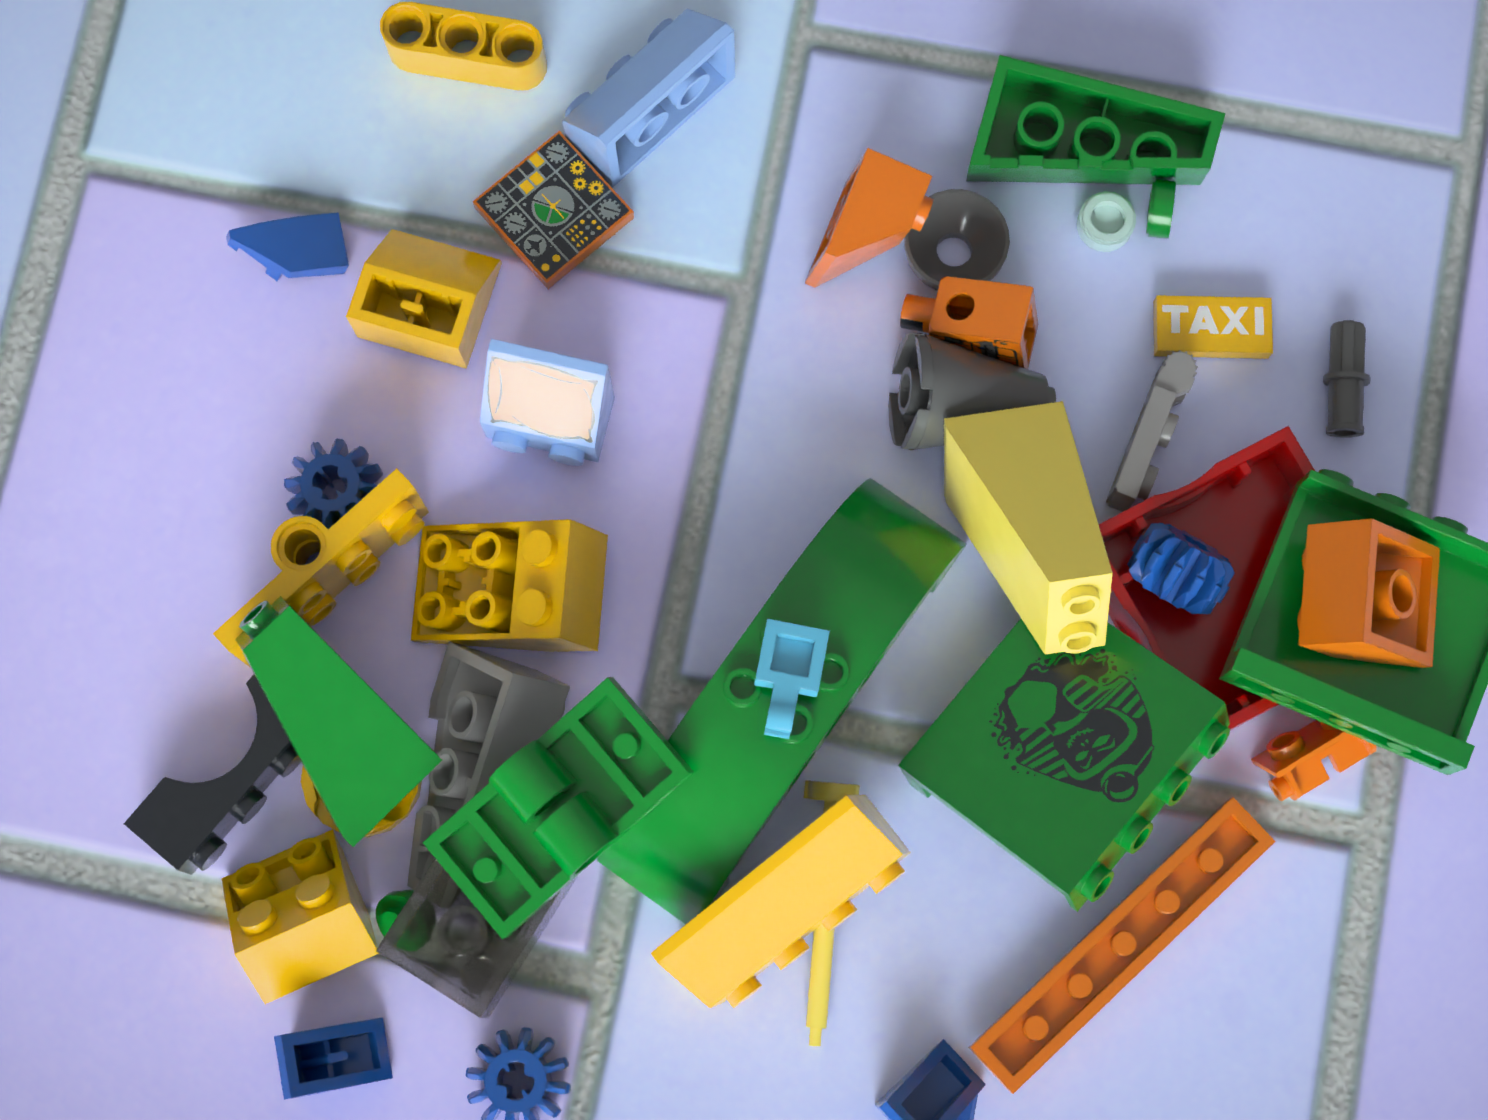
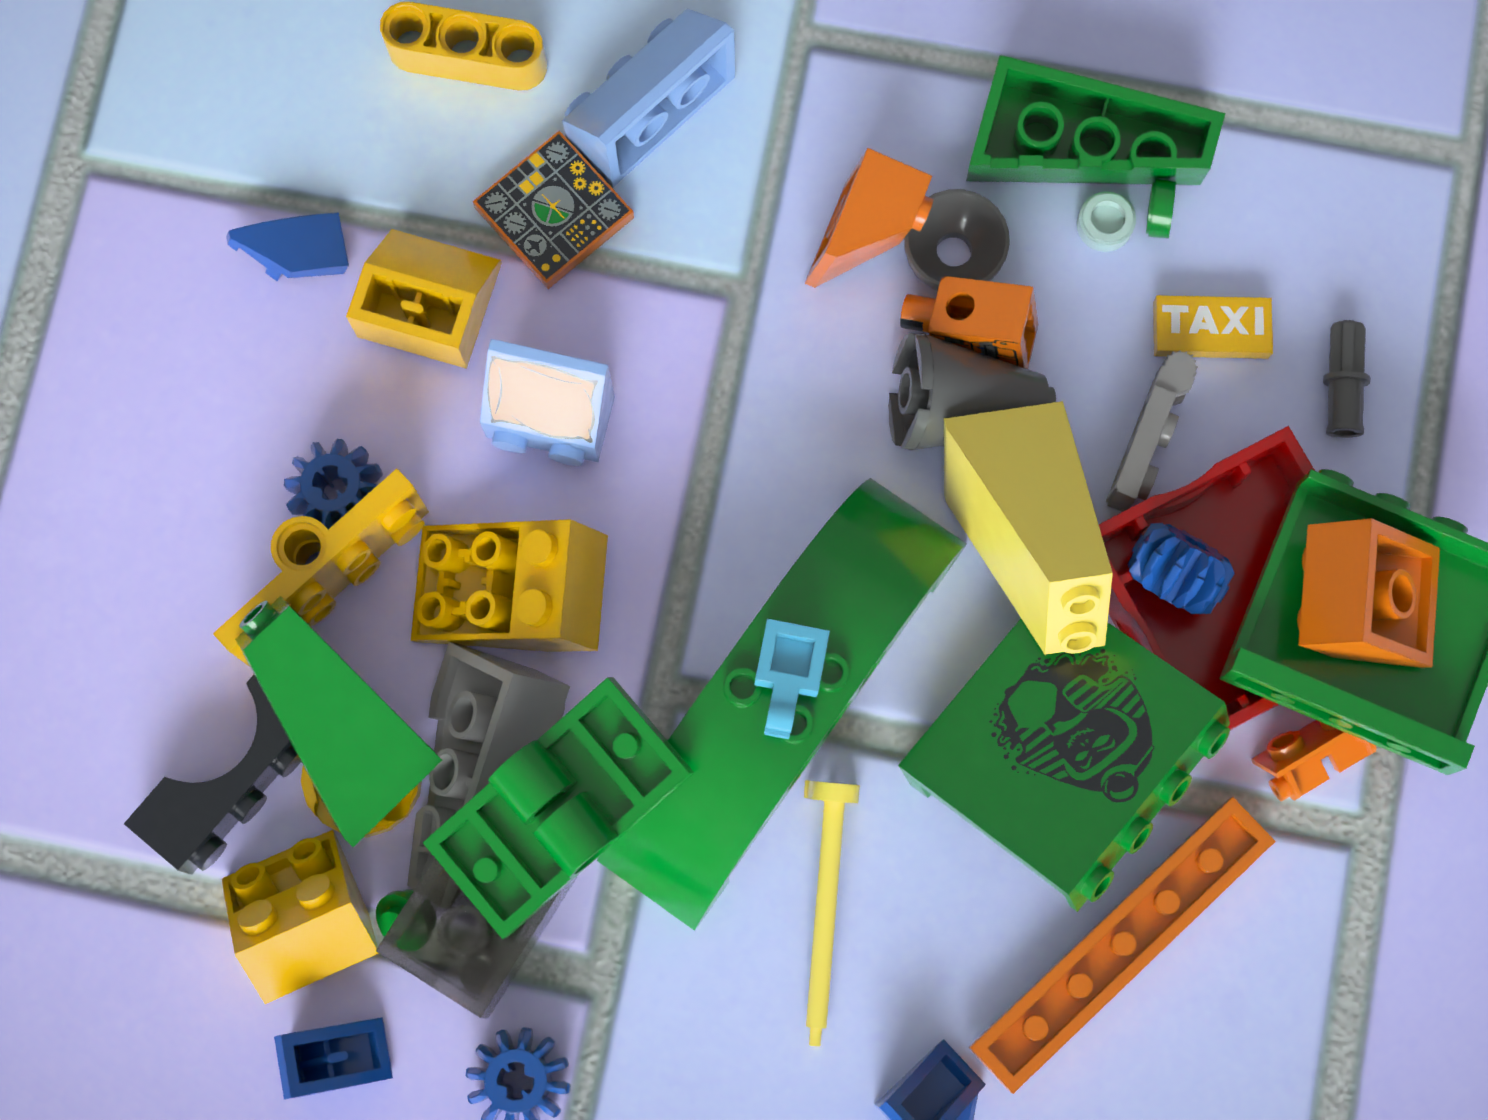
(783, 902): yellow slope -> none

